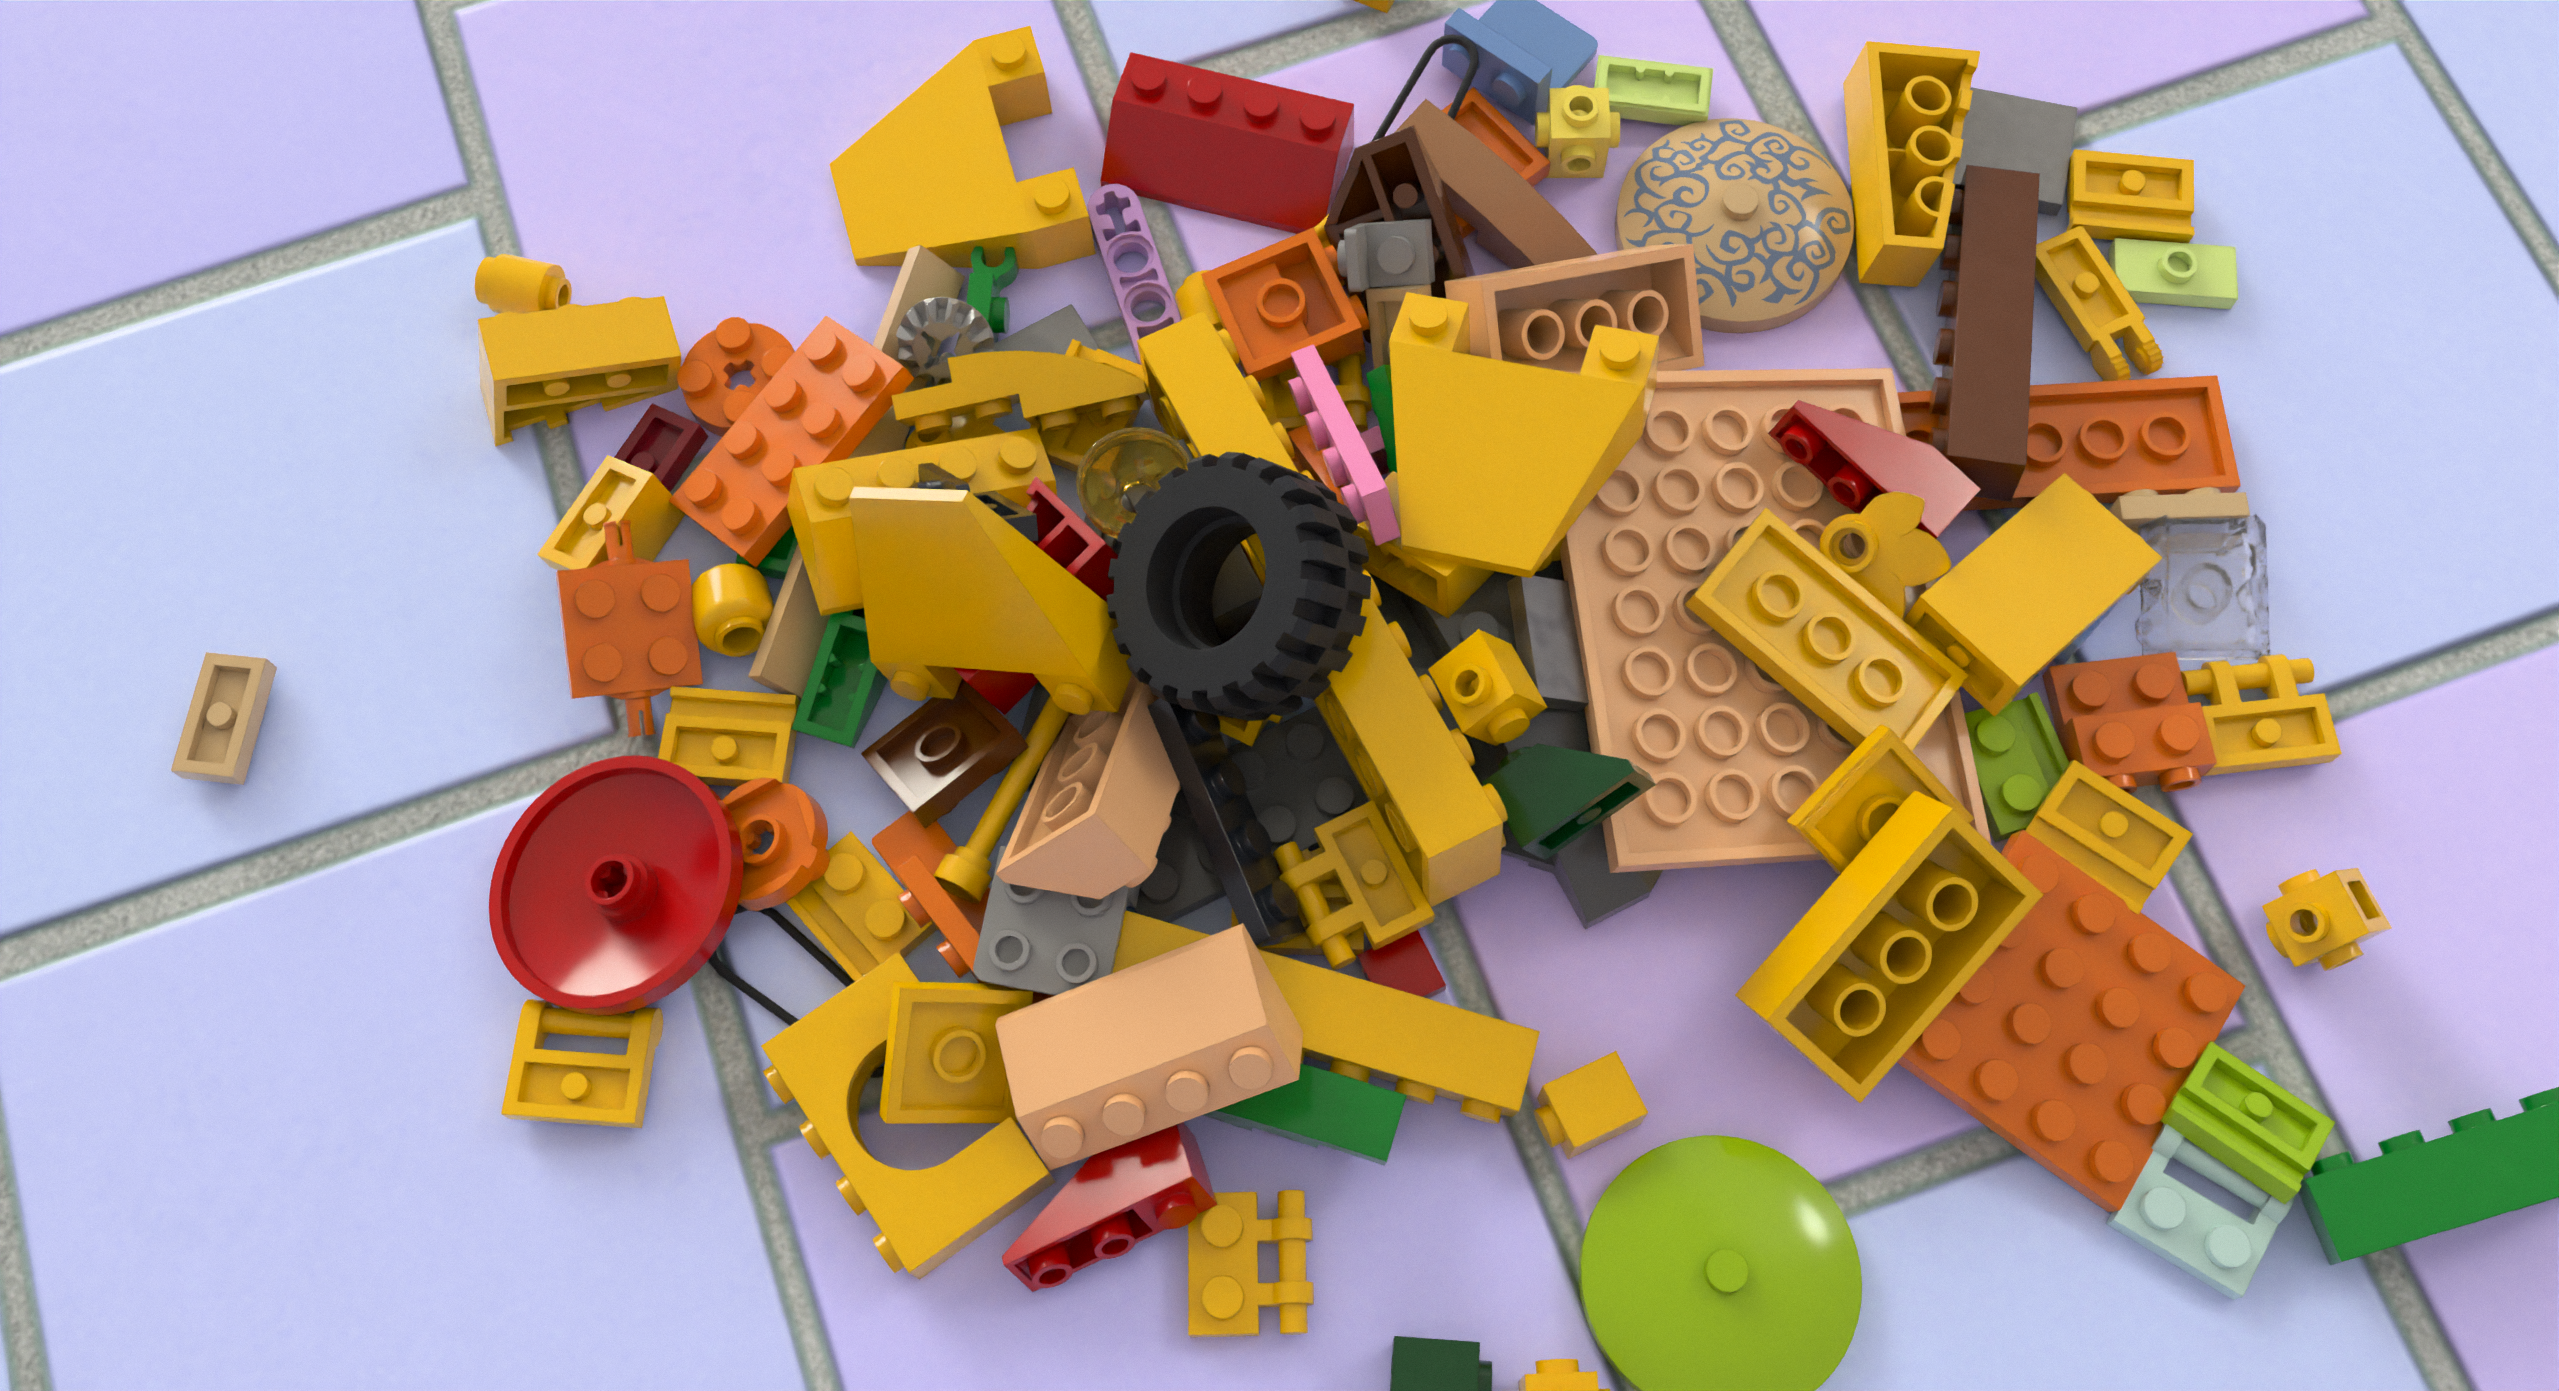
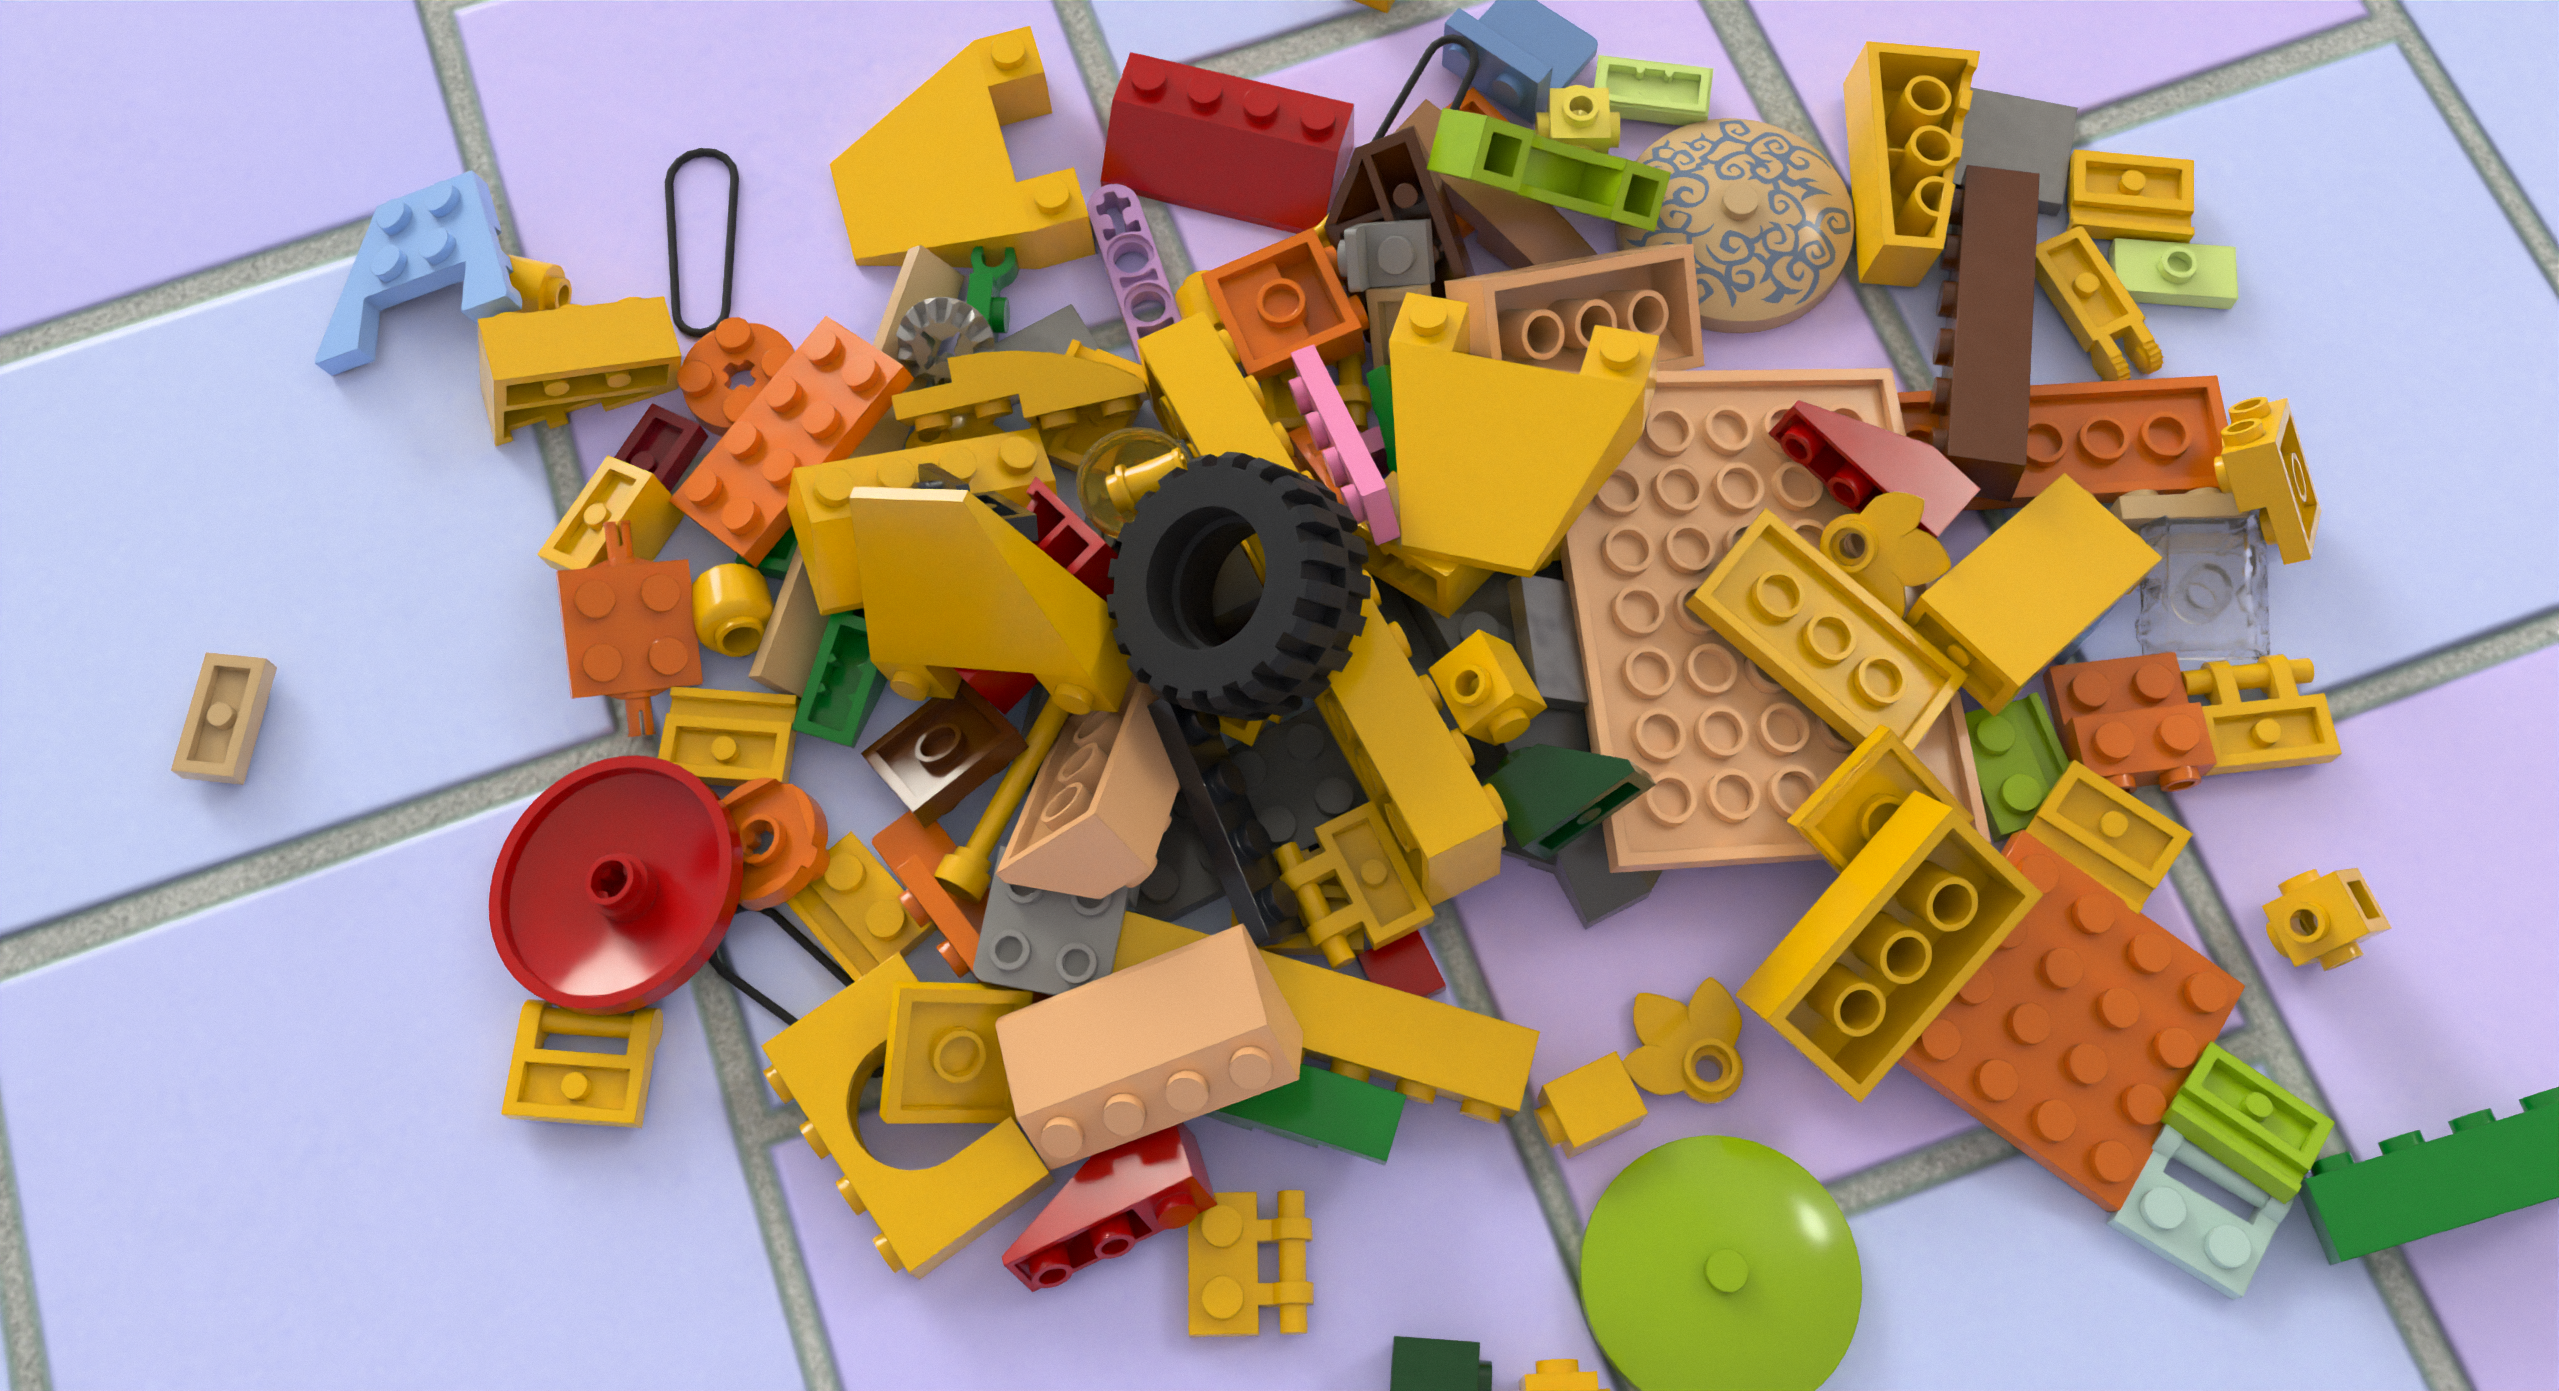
(415, 249): none -> light blue wing
(672, 241): none -> black piece
(1131, 484): none -> yellow pin
(1547, 170): none -> lime arch
(1681, 1036): none -> yellow plate
(2269, 471): none -> yellow plate

